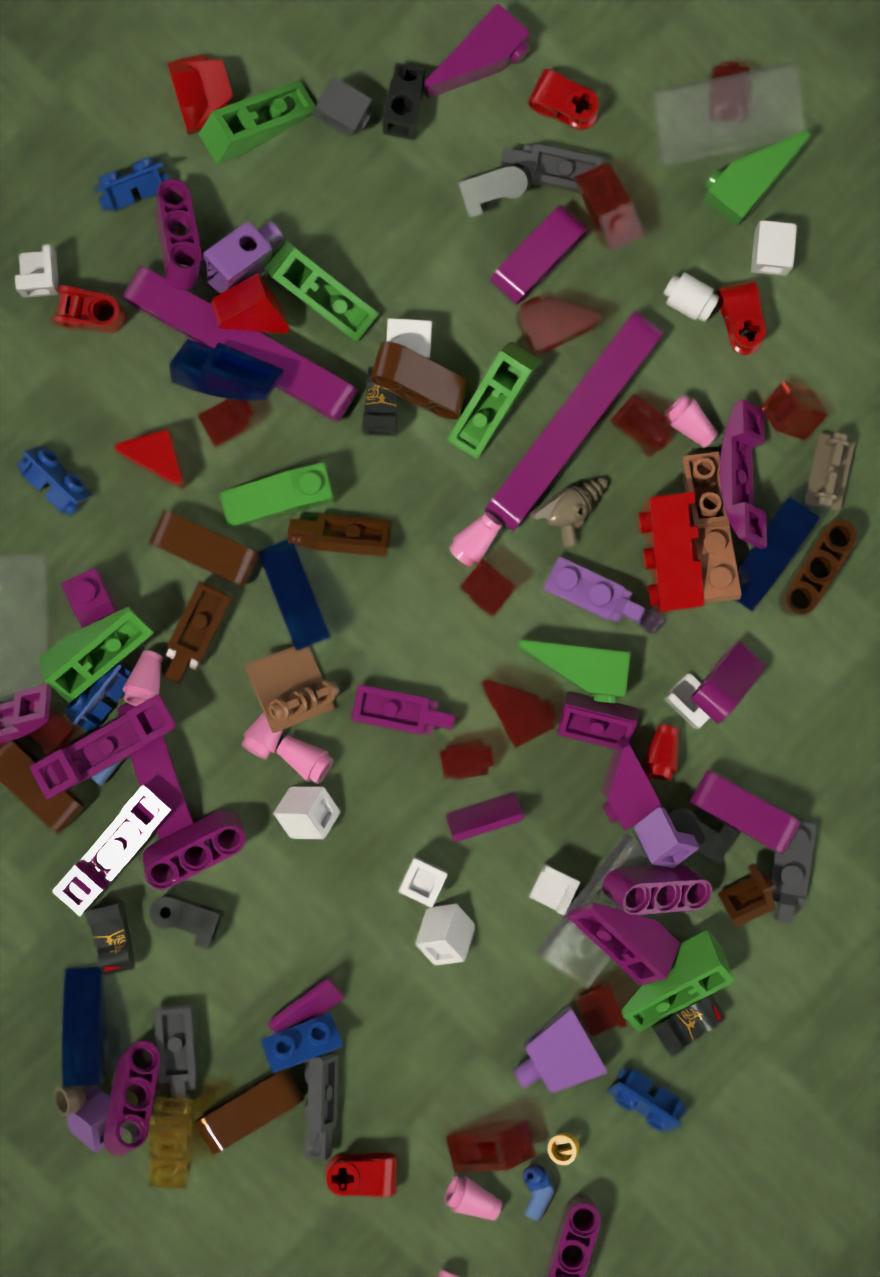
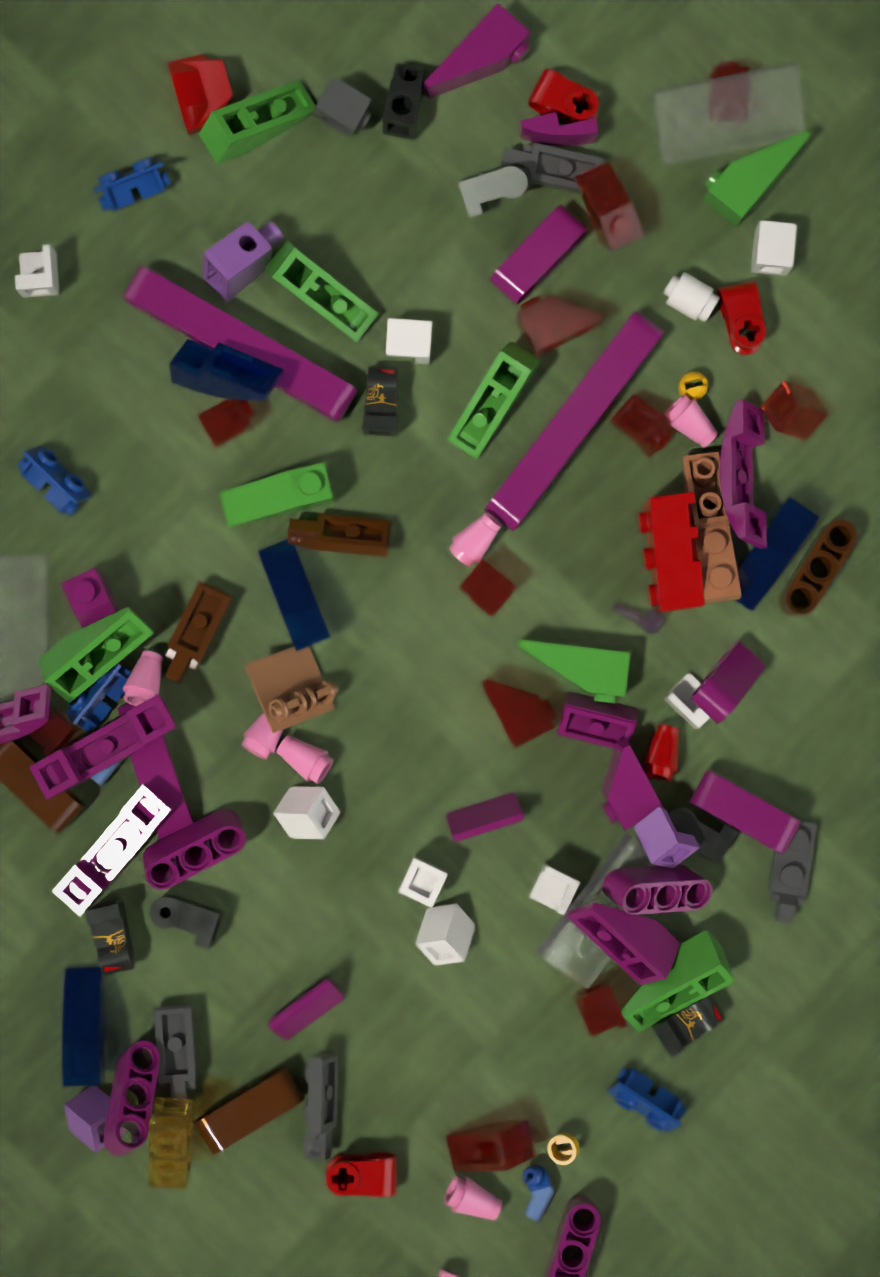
(69, 1099): dark tan hinge -> none
(81, 310): red piece -> none
(156, 454): red slope -> none
(182, 248): magenta beam -> none
(204, 548): reddish brown beam -> none
(250, 308): red slope -> none
(301, 1043): blue hinge -> none
(399, 711): magenta hinge -> none
(419, 380): reddish brown beam -> none
(466, 760): clear red brick -> none
(546, 131): none -> magenta slope
(559, 1054): medium lavender torso -> none
(570, 508): dark tan piece -> none
(592, 592): medium lavender hinge -> none
(696, 392): none -> yellow hinge
(749, 898): reddish brown bracket -> none
(829, 471): dark tan hinge -> none

